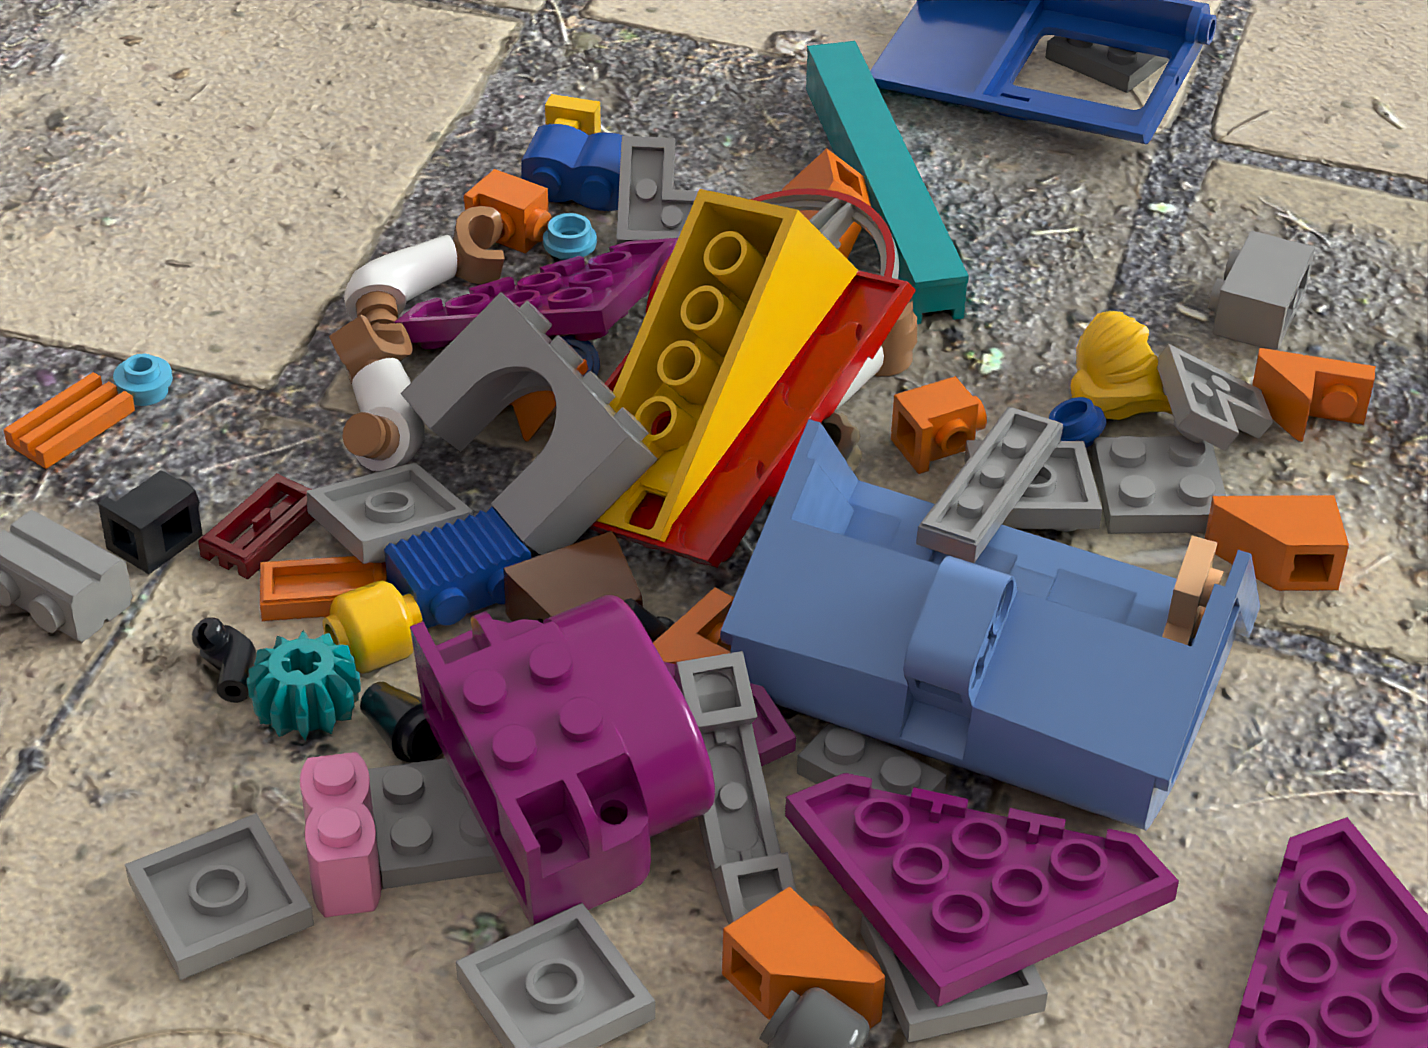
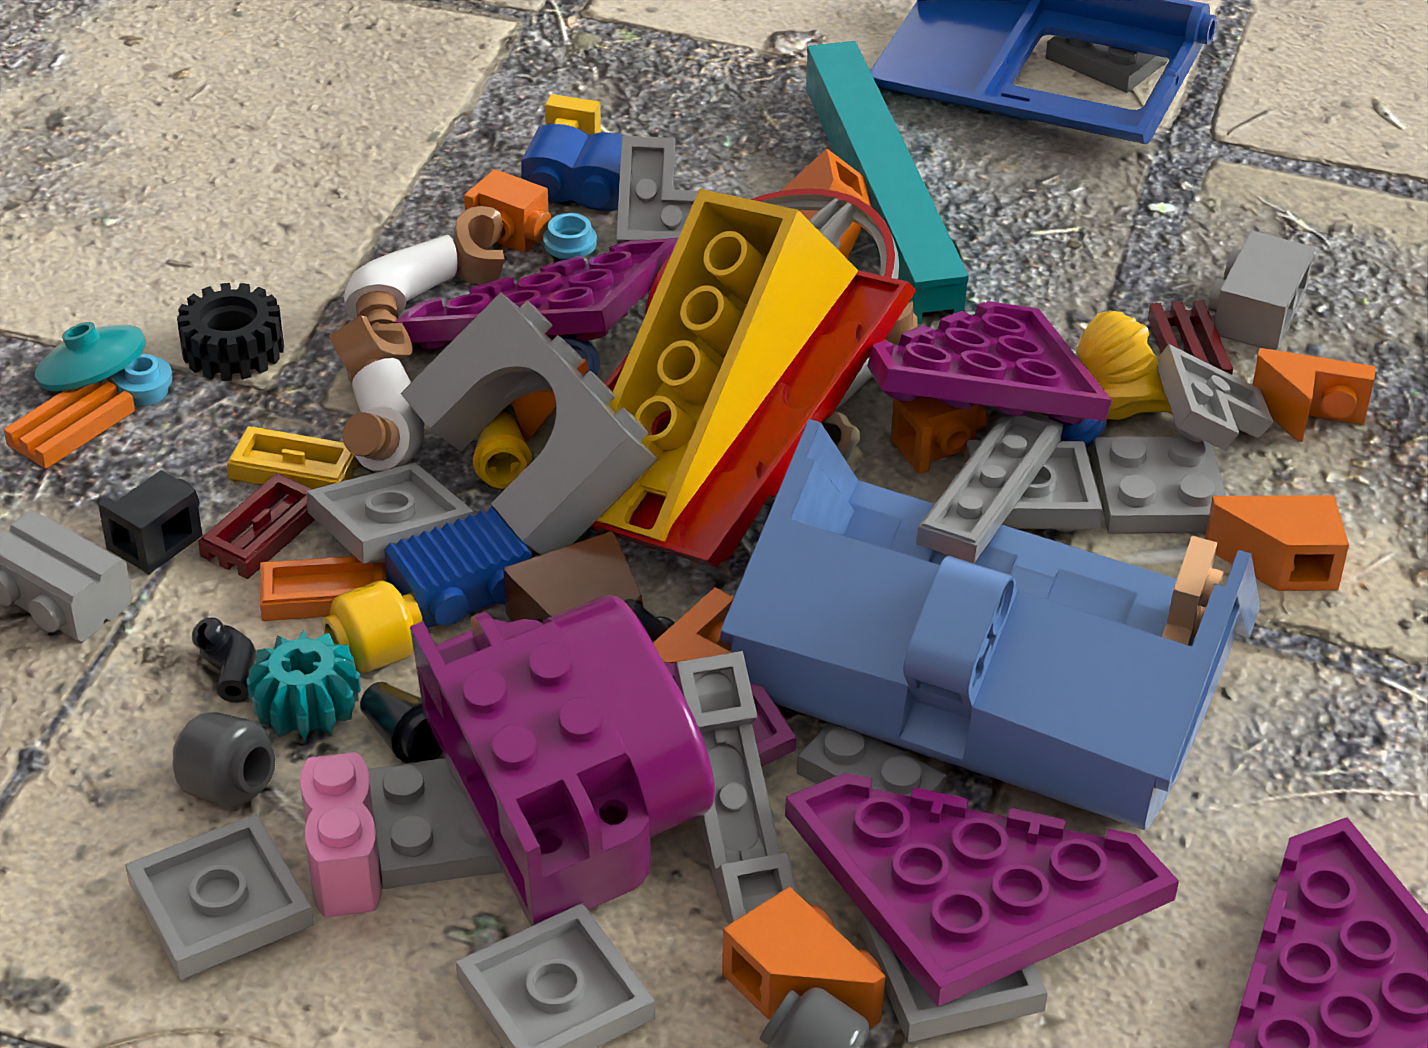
(89, 355): none -> teal dish
(223, 758): none -> dark grey head
(230, 331): none -> black tyre
(297, 457): none -> yellow tile
(501, 452): none -> yellow cone
(994, 358): none -> magenta plate
(1184, 319): none -> dark red tile

